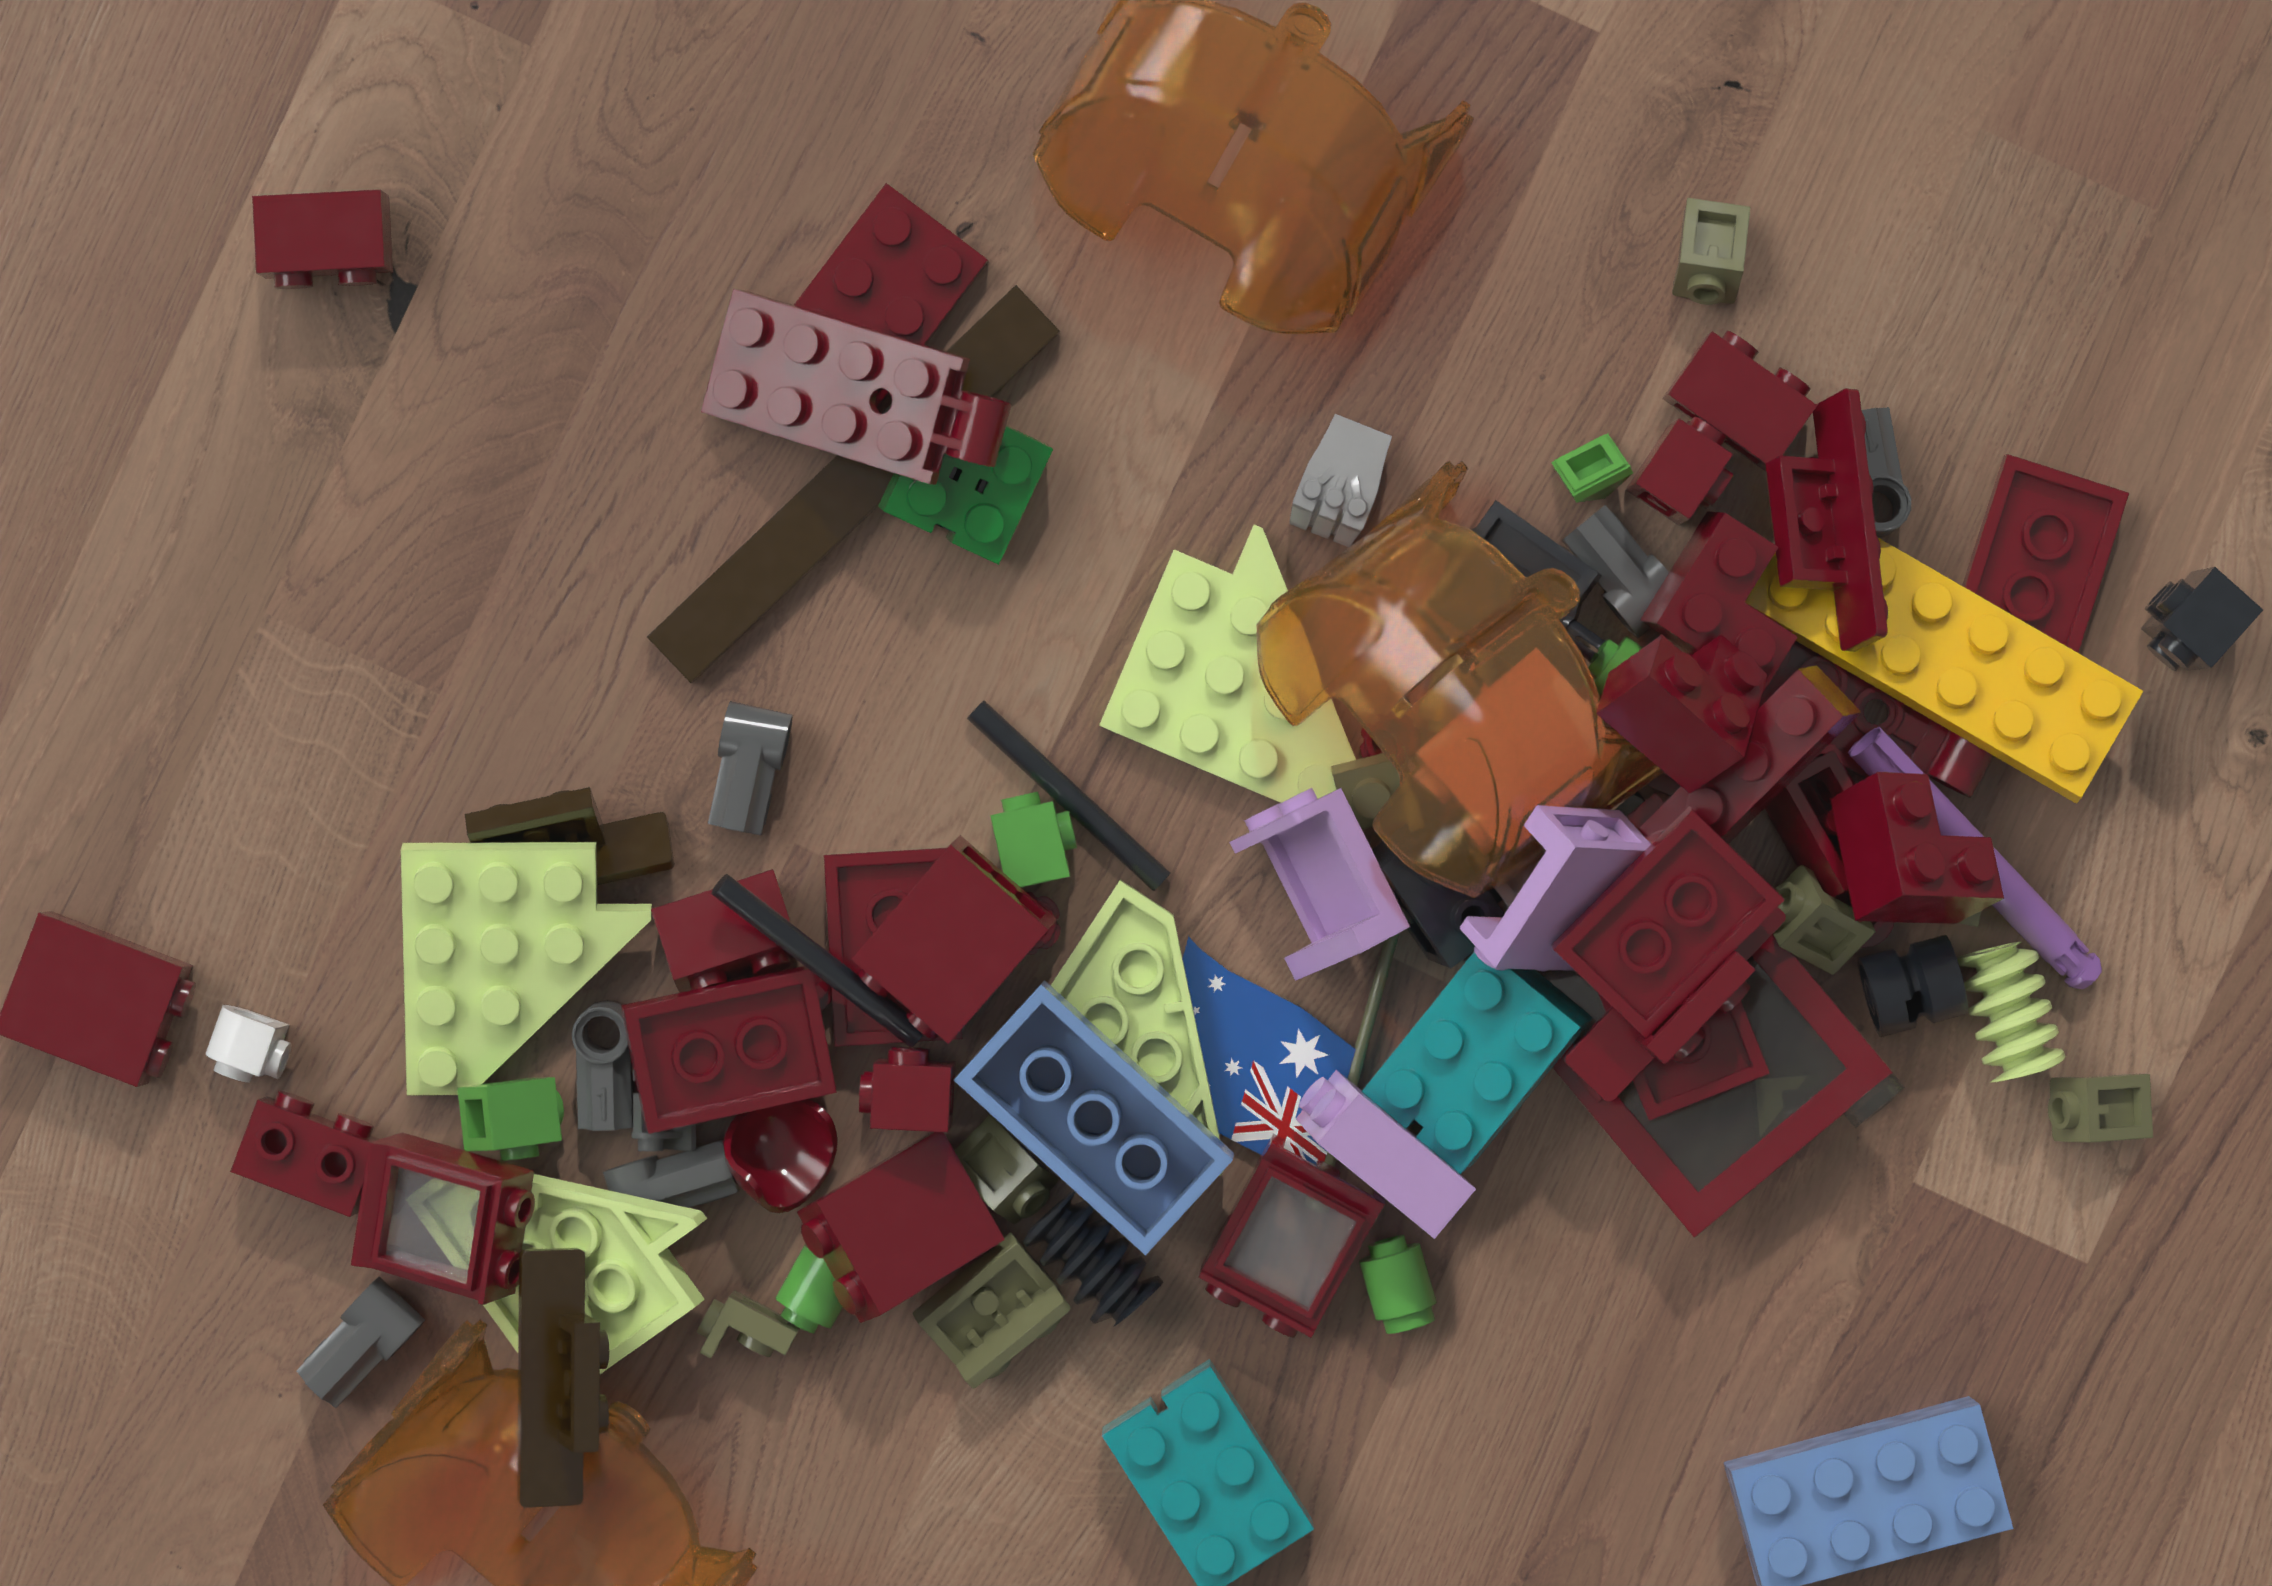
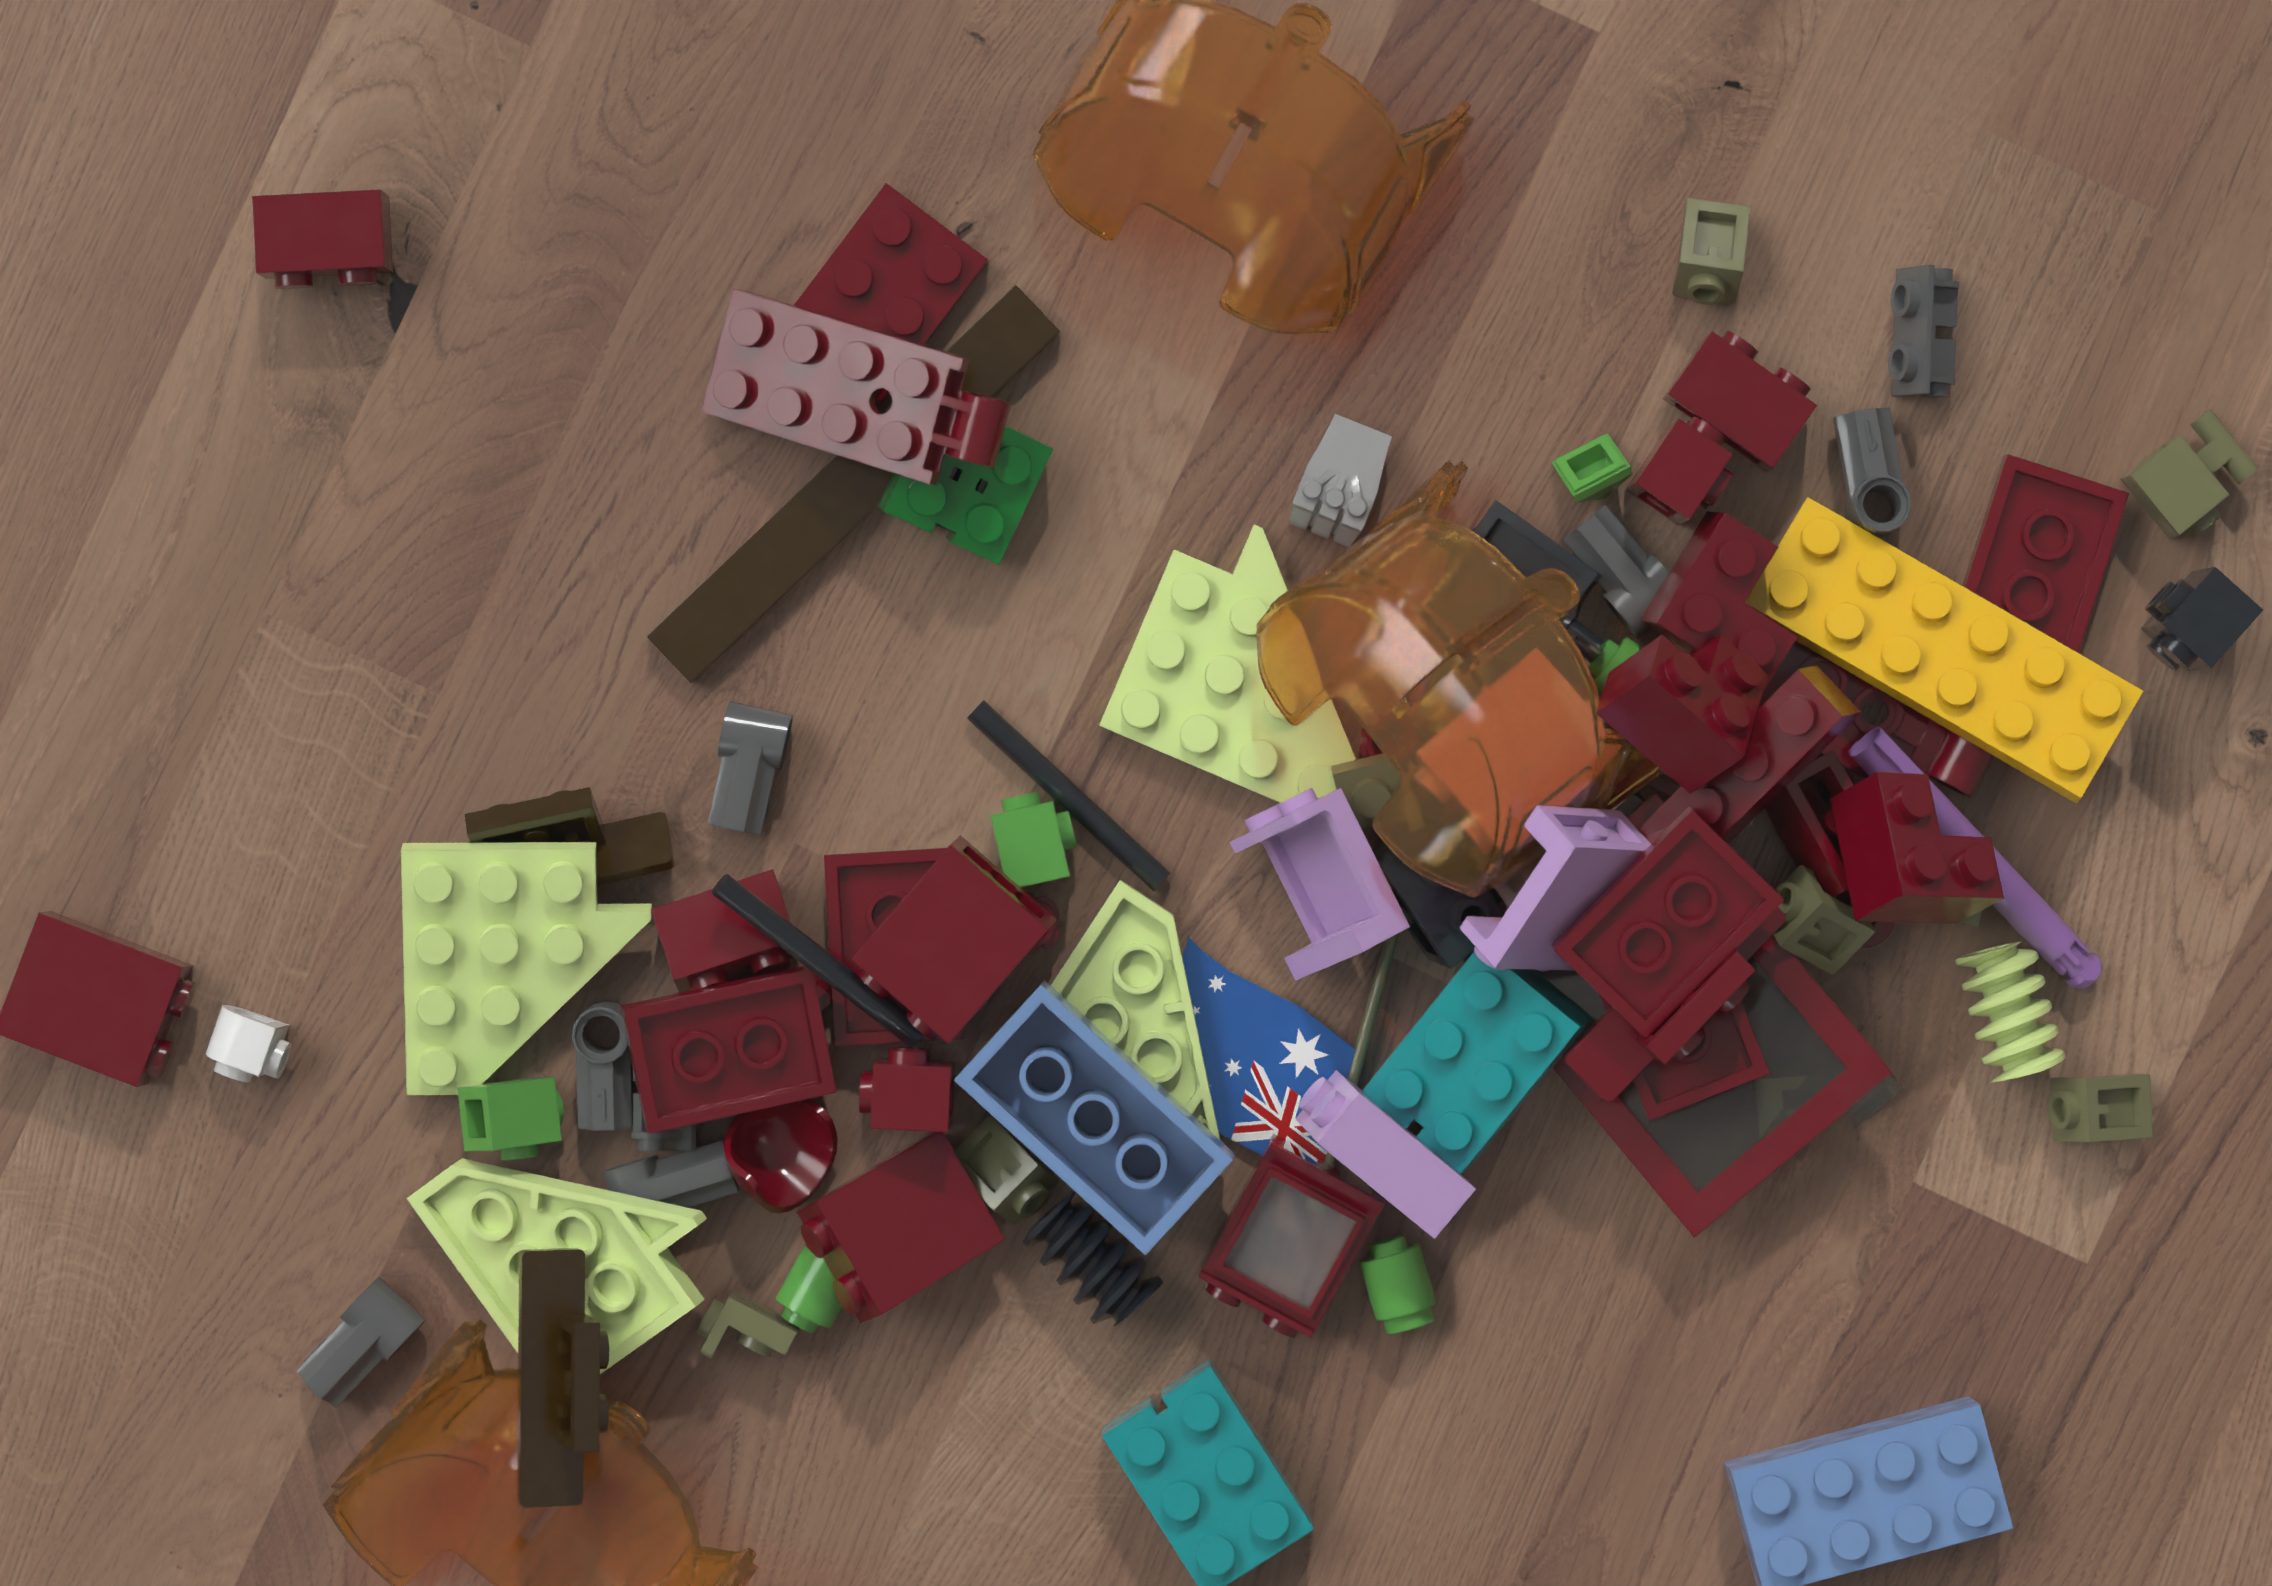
(305, 1152): dark red brick -> none
(443, 1217): dark red window -> none
(993, 1311): olive bracket -> none
(1828, 521): dark red bracket -> none
(1913, 985): black wheel -> none
(1921, 302): none -> dark grey hinge
(2179, 483): none -> olive brick

